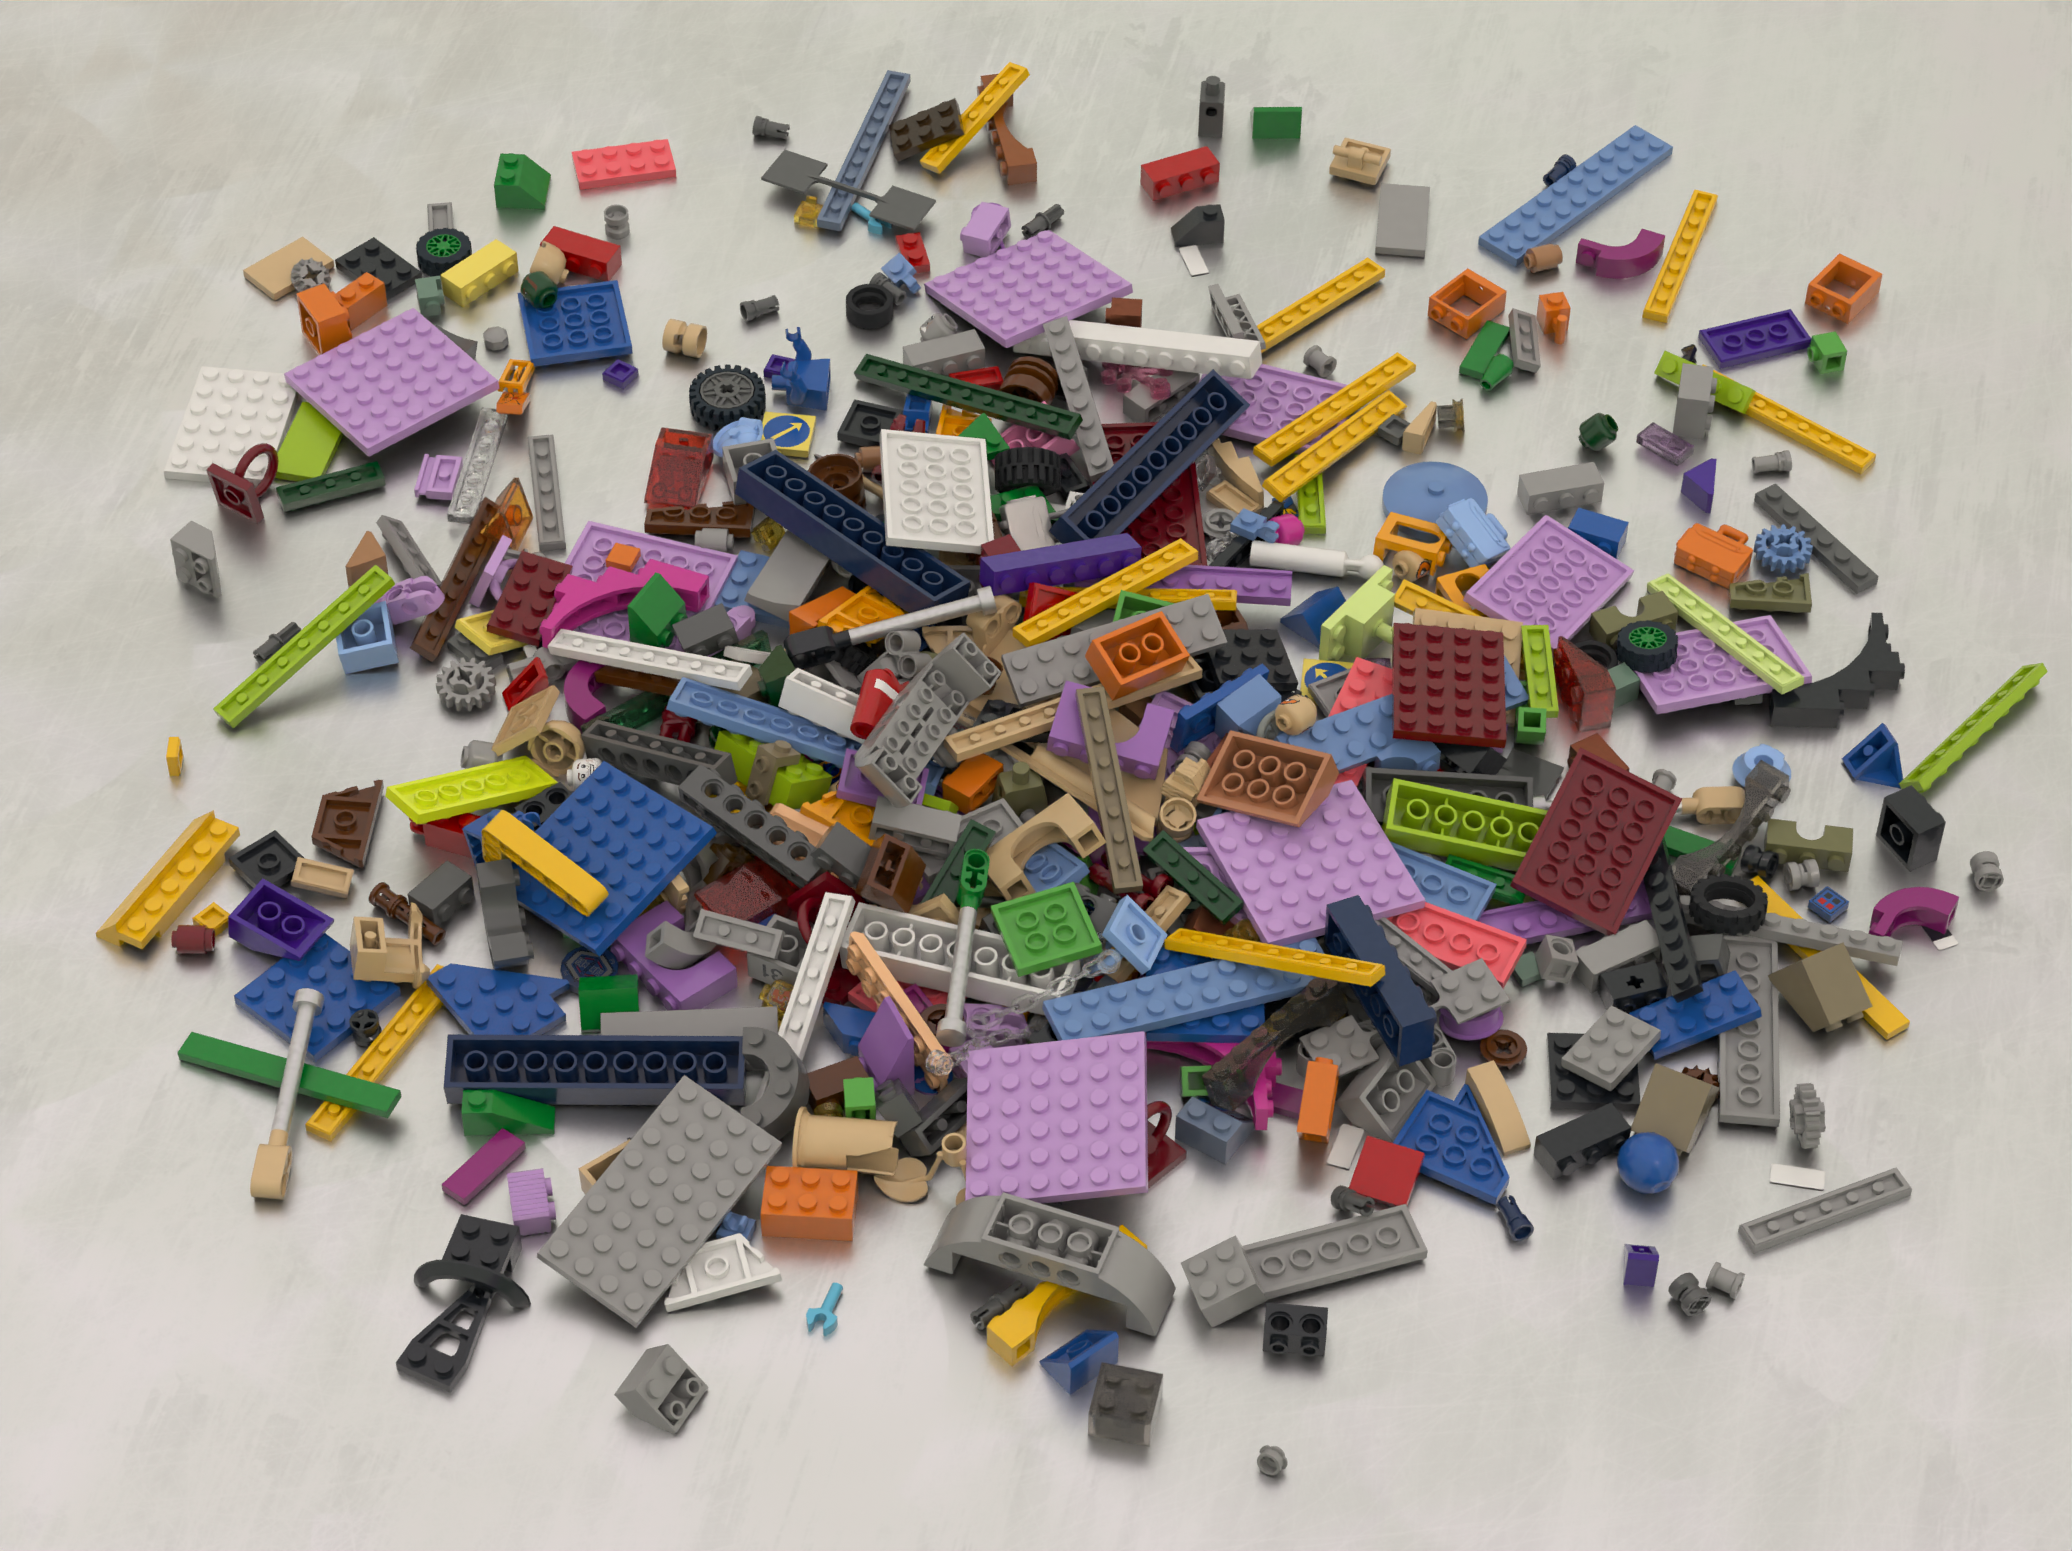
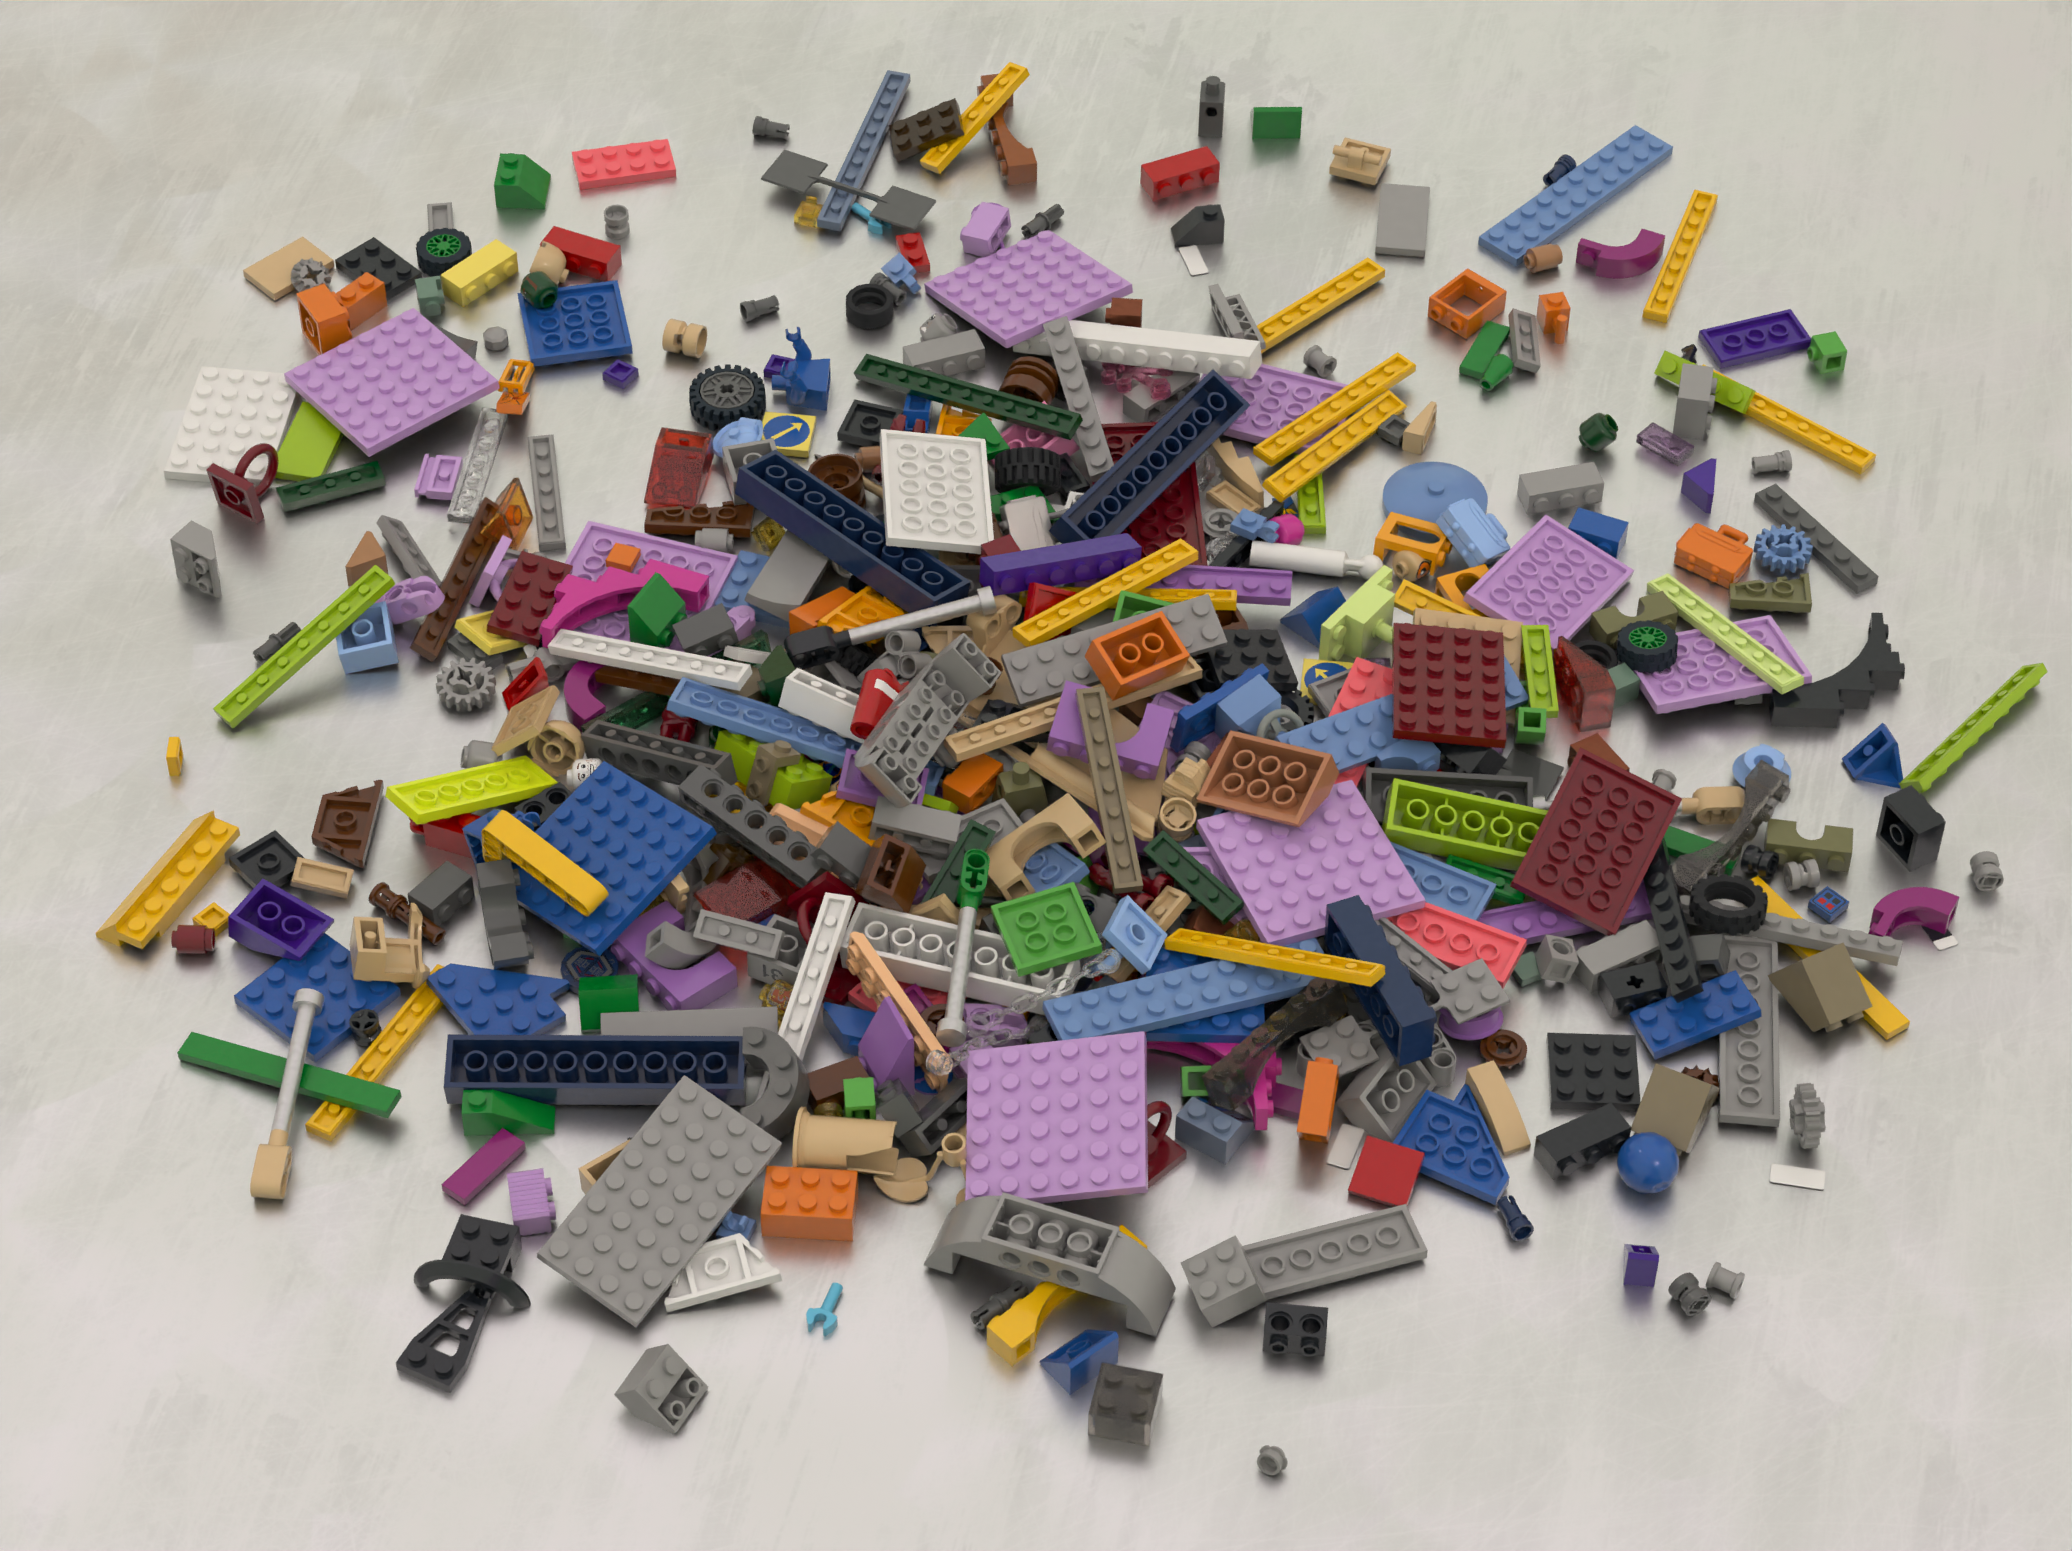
(985, 377): red tile -> none
(1295, 715): tan head -> none
(1348, 1200): dark grey pin -> none
(1451, 416): clear smoke piece -> none
(1611, 1048): light grey plate -> none
(1824, 1210): light grey tile -> none
(1851, 273): orange window -> none

